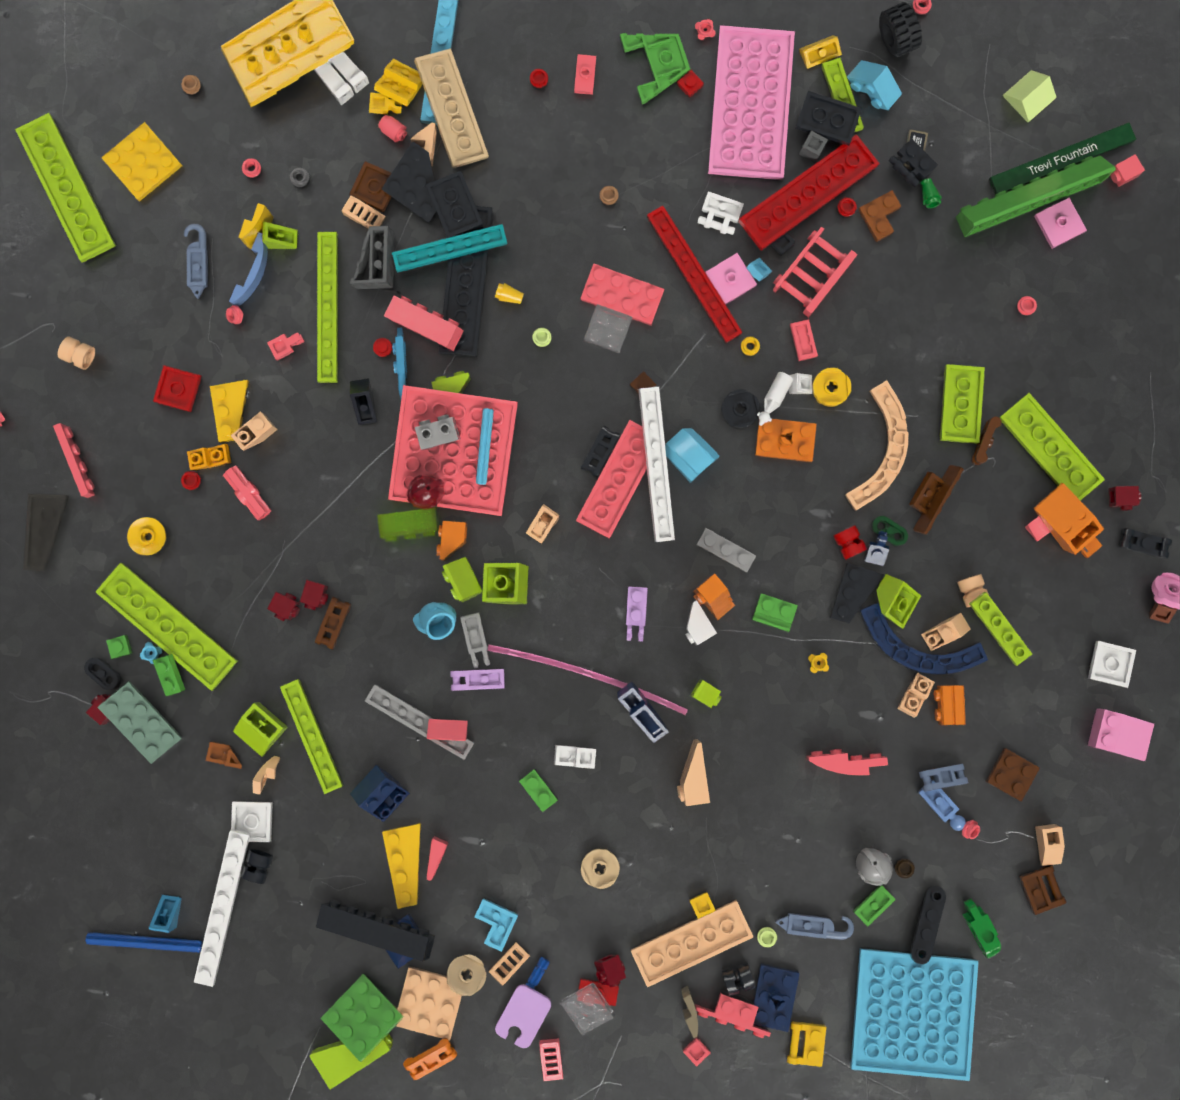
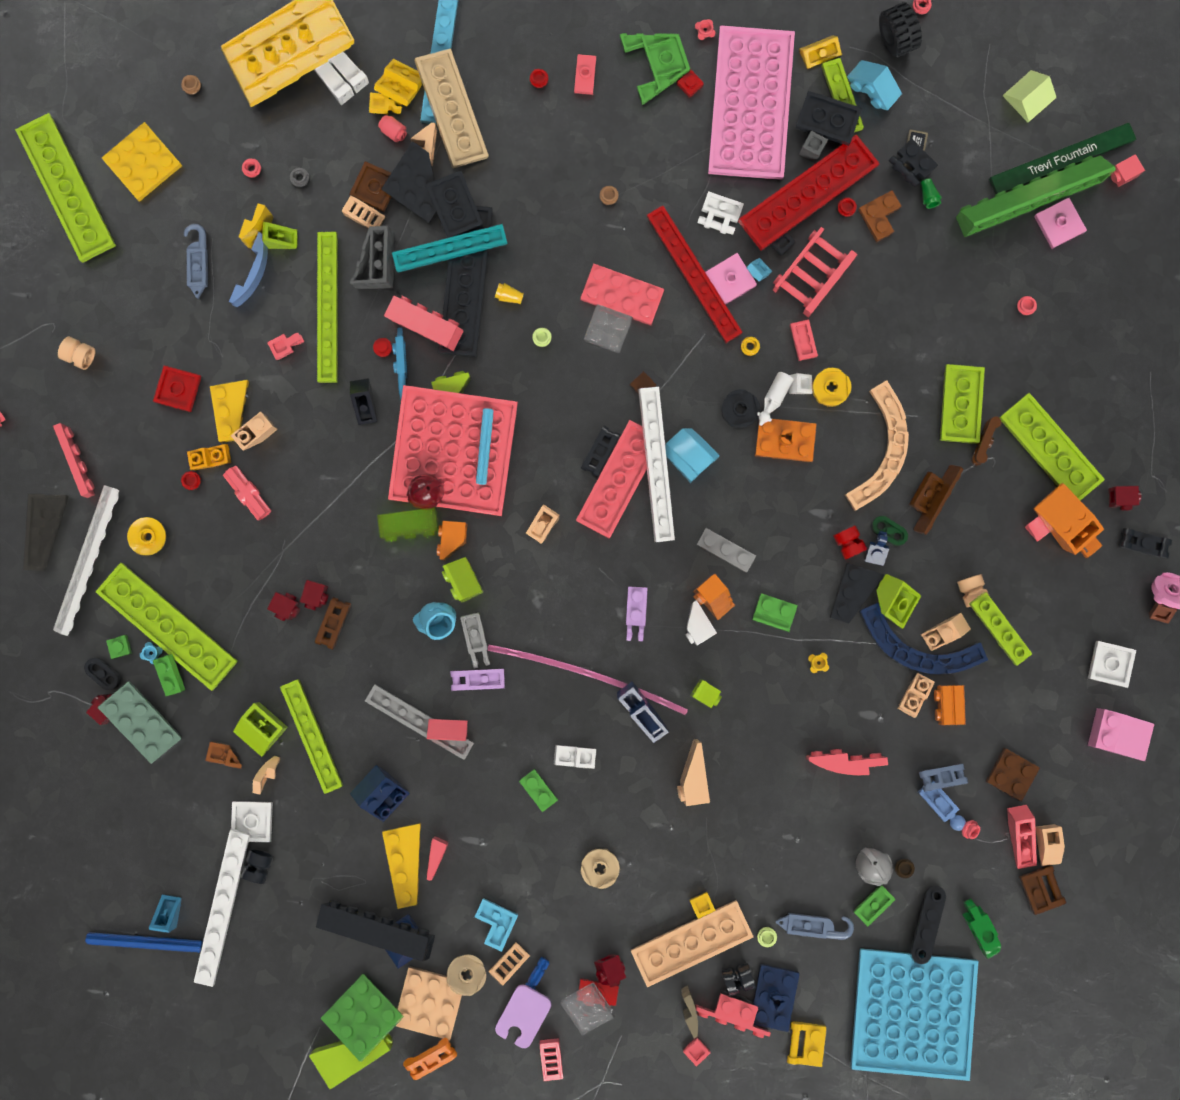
(85, 562): none -> white plate
(234, 314): coral plate -> none
(437, 432): light grey brick -> none
(505, 583): lime slope -> none
(1023, 836): none -> coral slope

